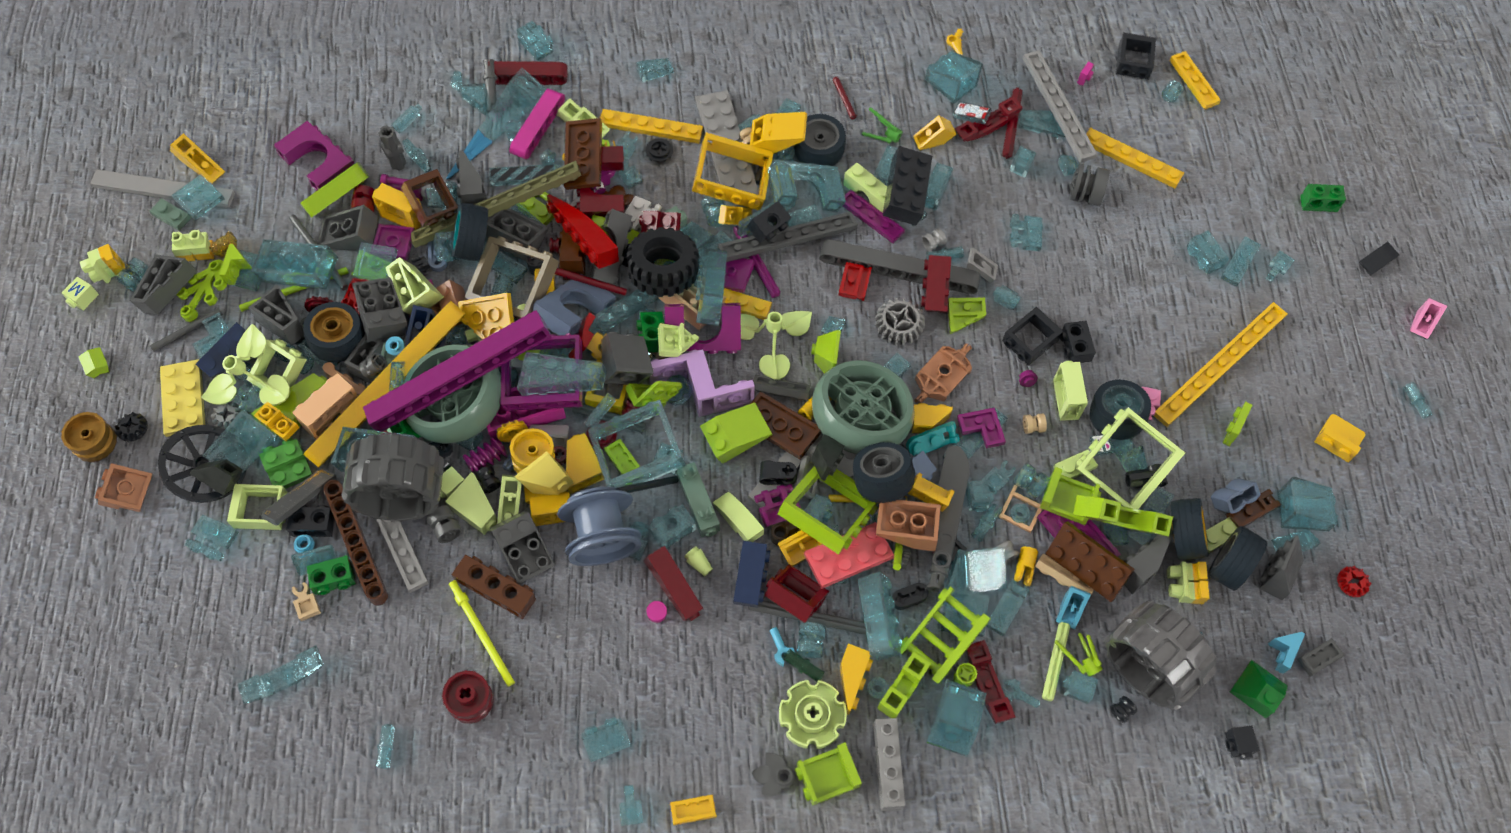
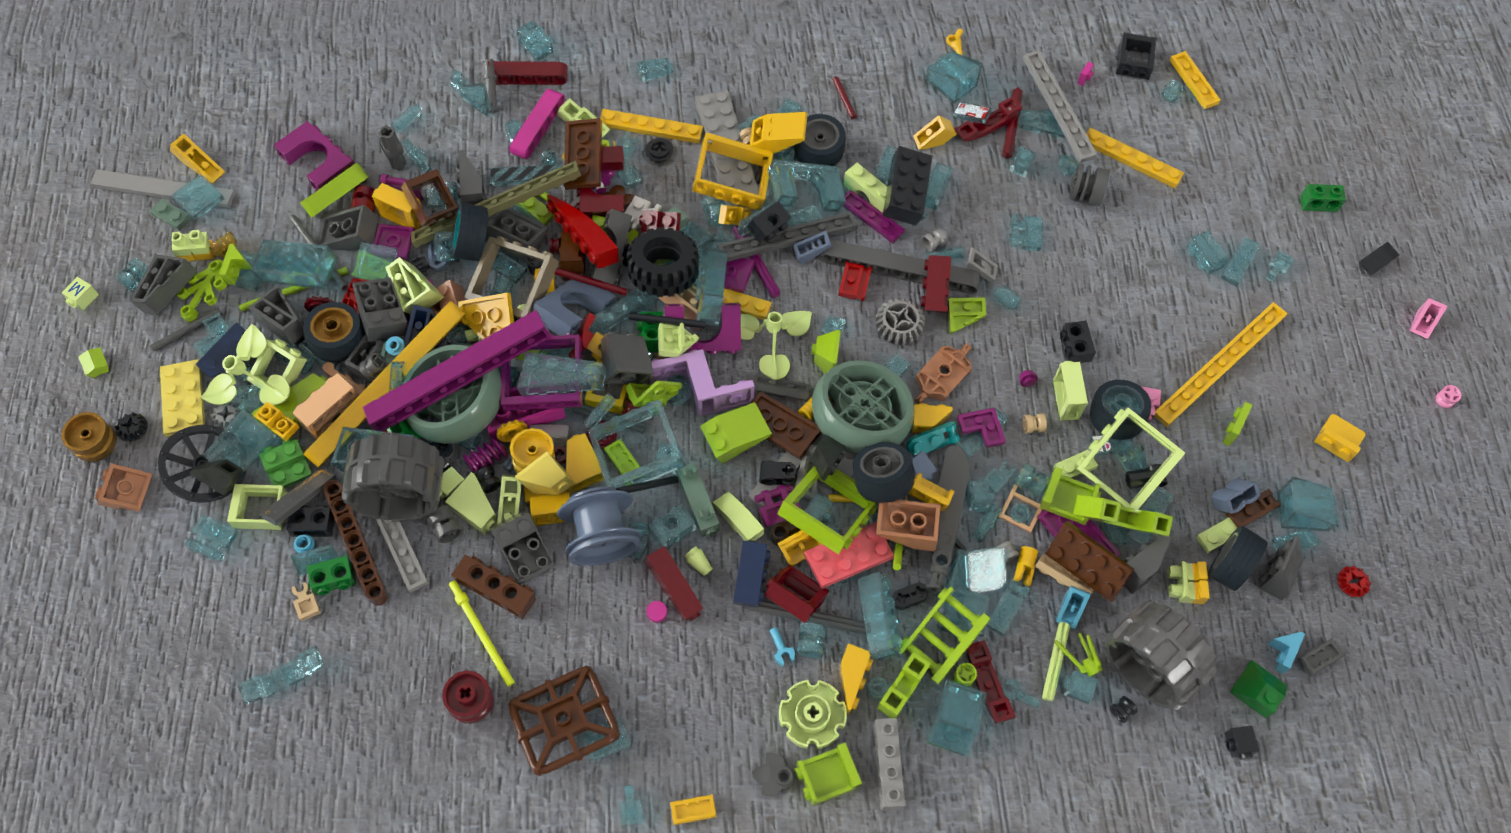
(102, 264): hips -> none
(385, 746): clear light blue axle -> none
(514, 103): clear light blue plate -> none
(561, 731): none -> reddish brown plate
(666, 320): none -> black bar
(803, 665): clear green pin -> none
(810, 254): none -> sand blue slope
(892, 132): bright green plant -> none
(1043, 324): black window -> none
(1189, 528): black wheel -> none
(1417, 399): clear light blue axle -> none
(1453, 396): none -> bright pink wheel

